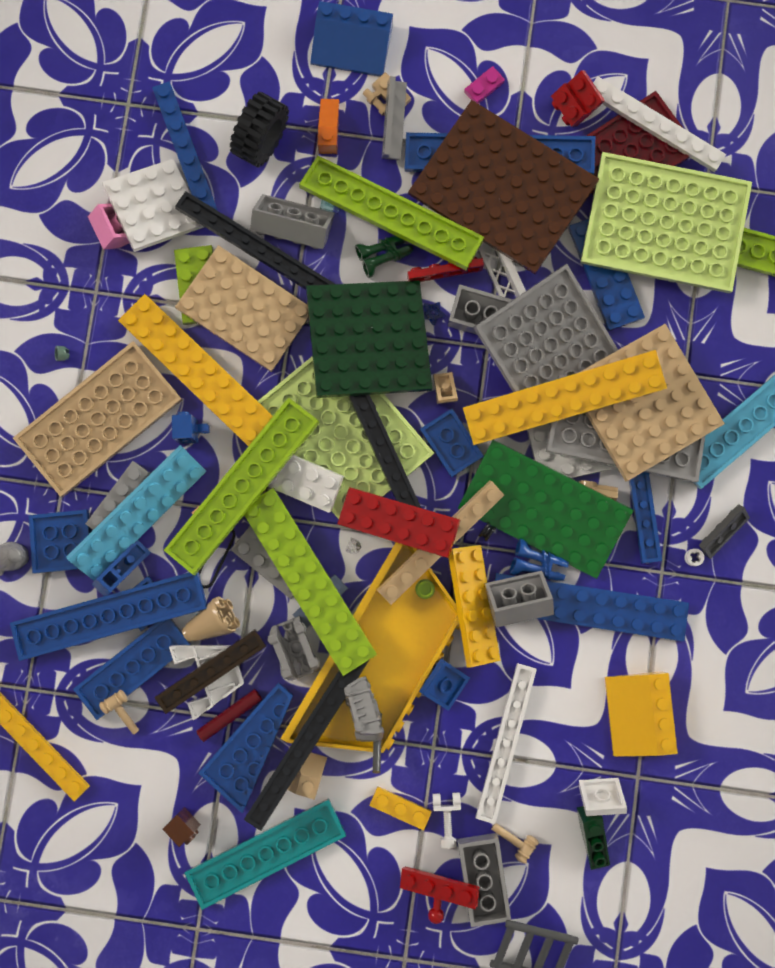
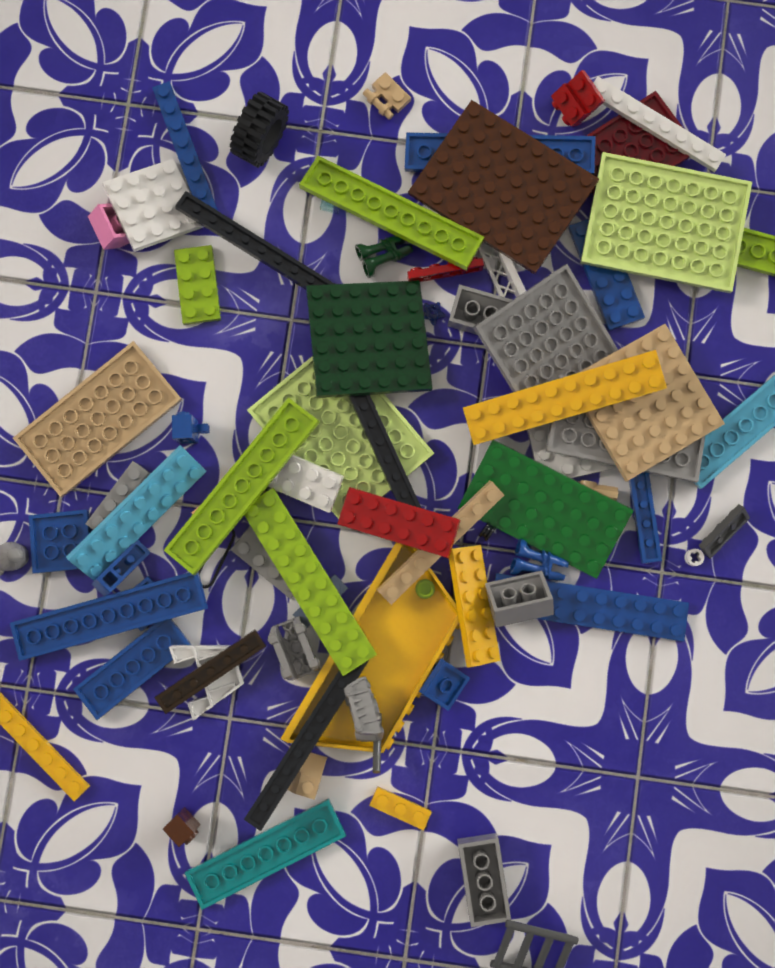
(61, 353): sand green hinge -> none
(114, 703): tan piece -> none
(196, 369): yellow plate -> none
(212, 622): tan cone -> none
(229, 715): dark red piece -> none
(241, 758): blue wing -> none
(244, 308): tan plate -> none
(291, 221): light grey slope -> none
(328, 126): orange slope -> none
(351, 38): blue slope -> none
(353, 546): clear hinge -> none
(394, 119): light grey fence -> none
(440, 889): red plate -> none
(445, 388): tan slope -> none
(448, 840): white bar -> none
(451, 442): blue plate -> none
(484, 85): dark pink plate -> none
(505, 743): white plate -> none
(525, 848): tan piece -> none
(594, 839): dark green slope -> none
(602, 797): white plate -> none
(641, 714): yellow slope -> none

